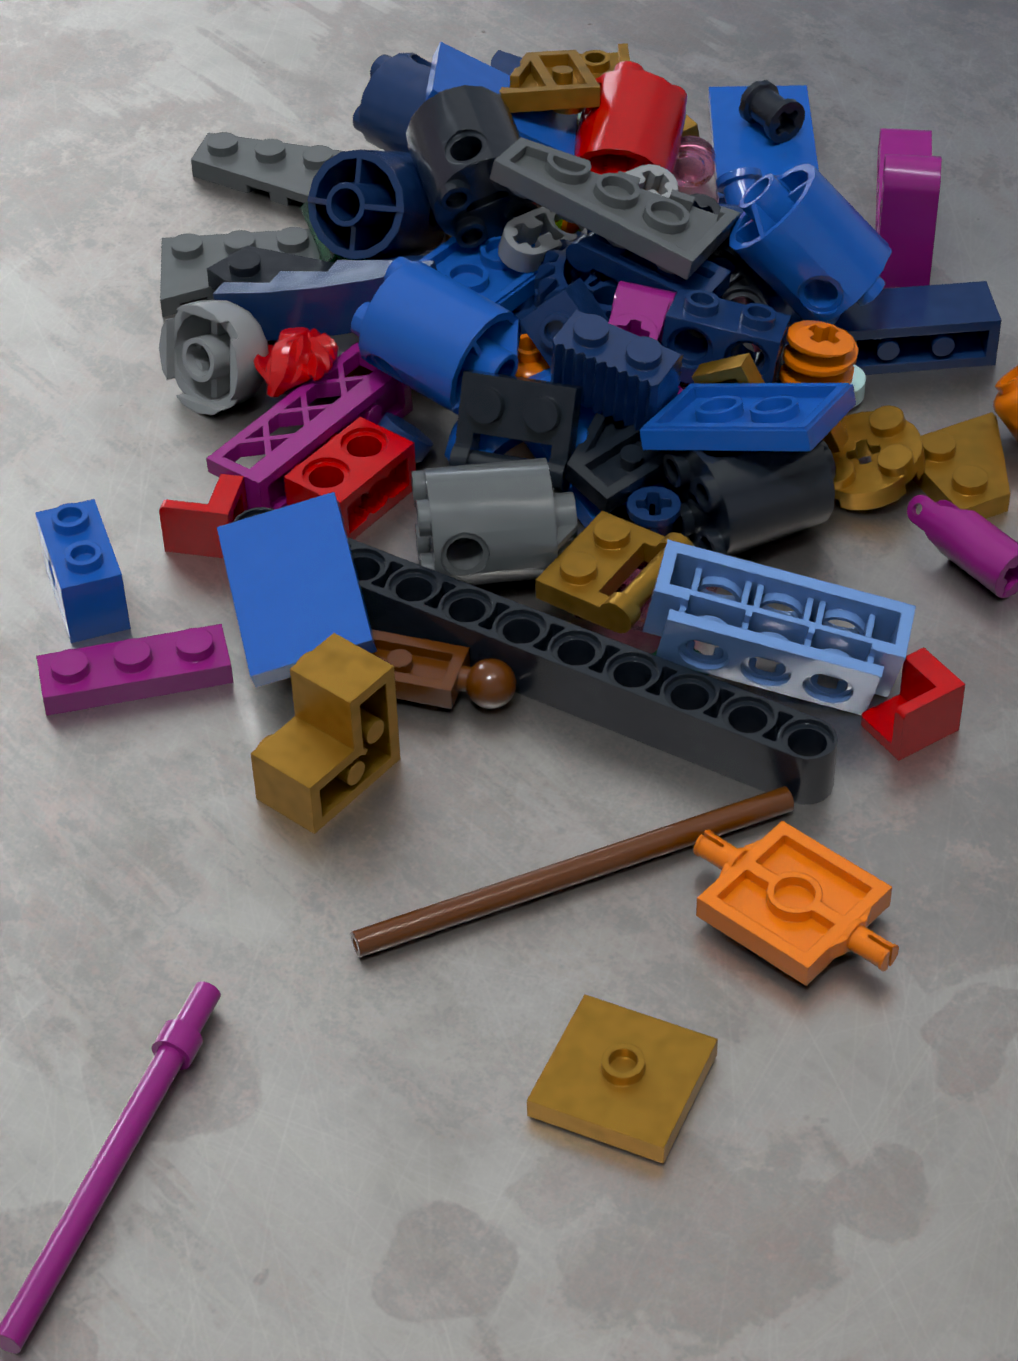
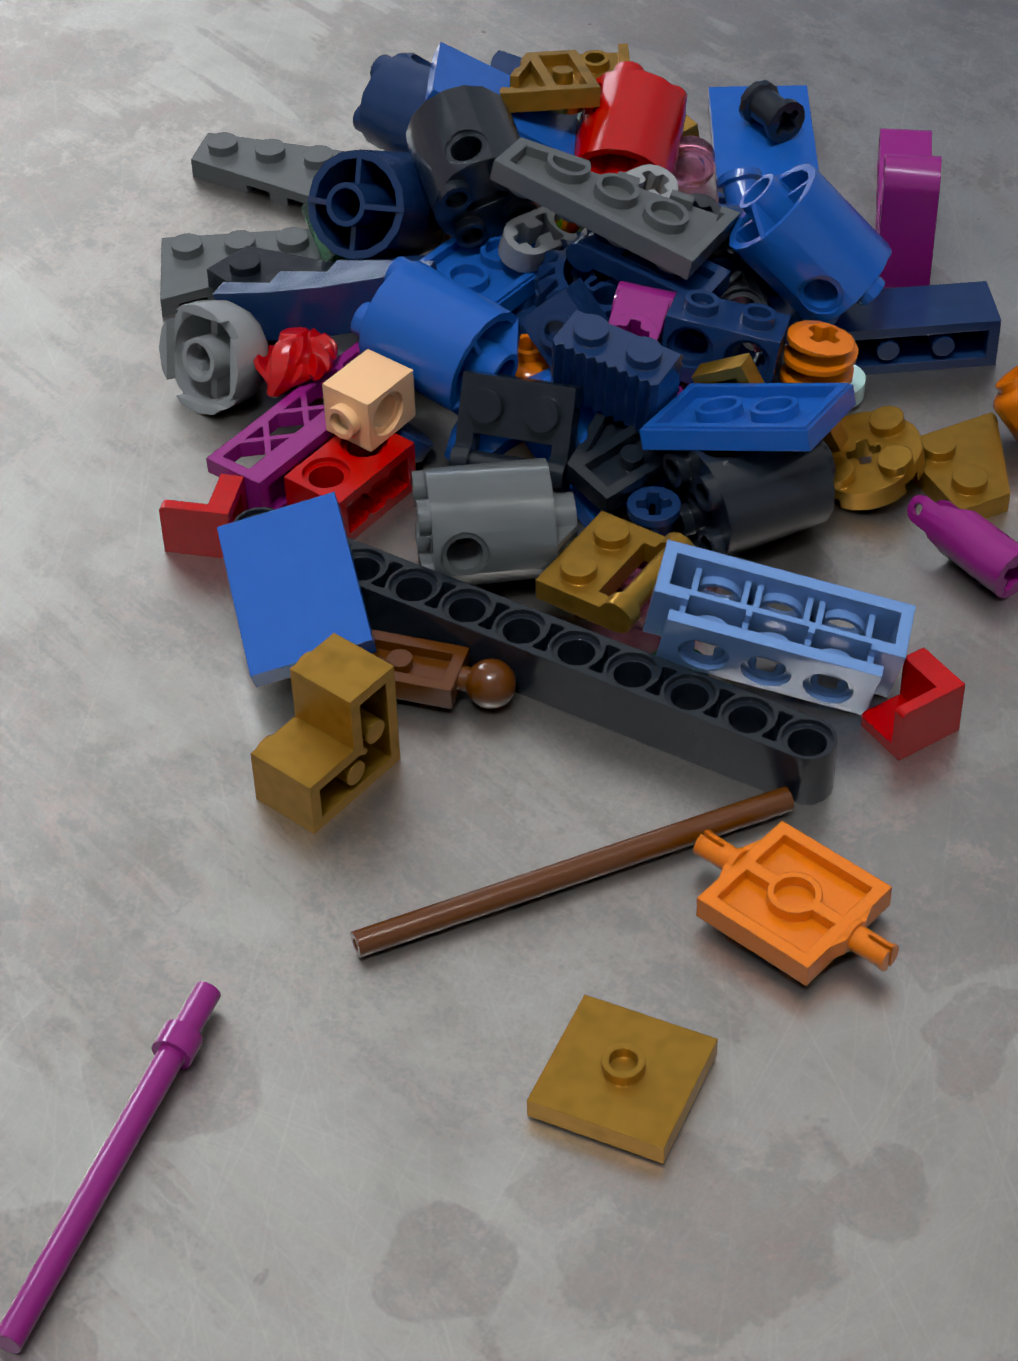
(83, 570): blue brick -> none
(134, 669): magenta plate -> none
(369, 400): none -> light nougat brick

